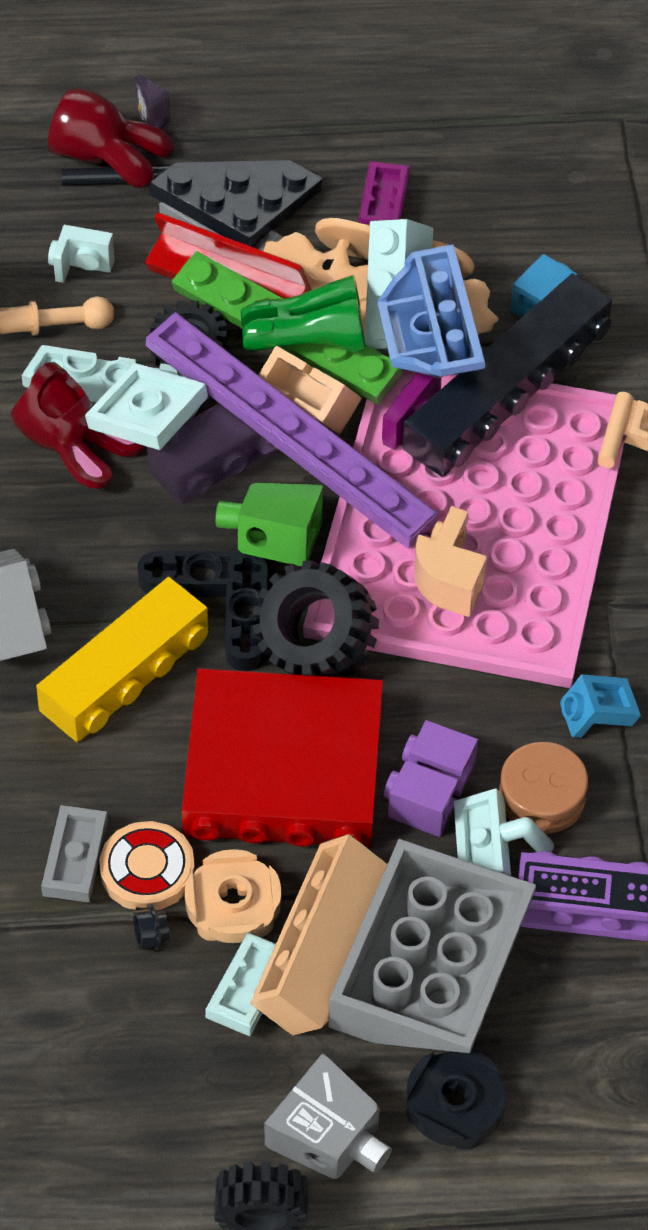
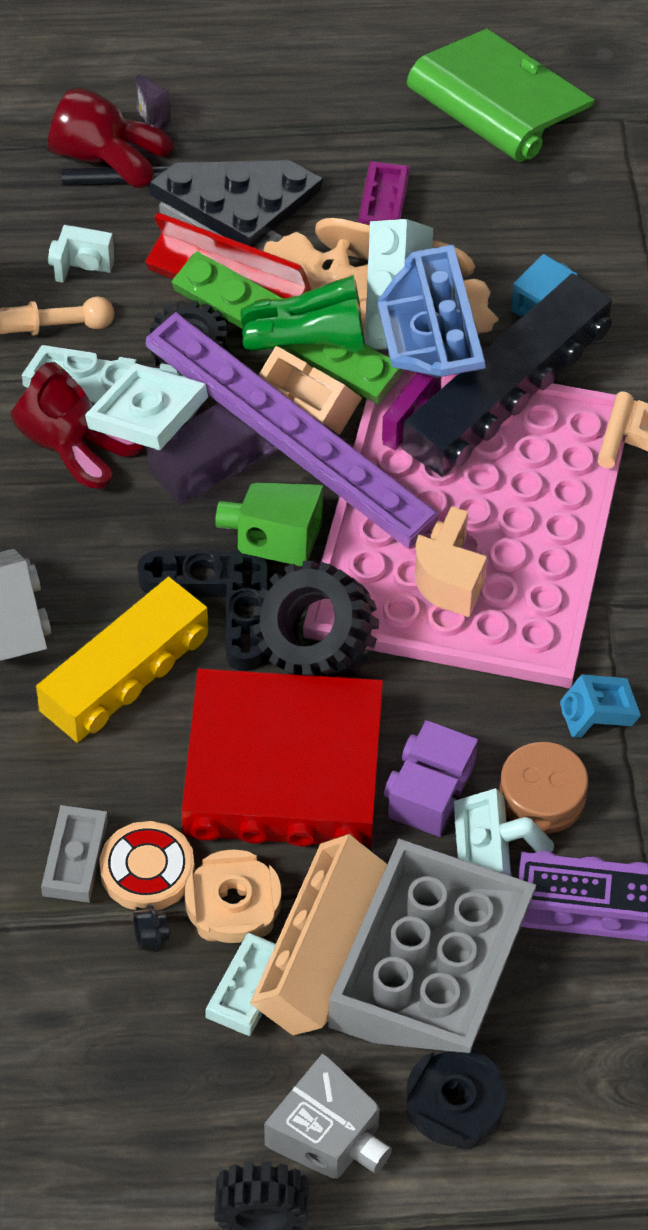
(496, 92): none -> bright green door

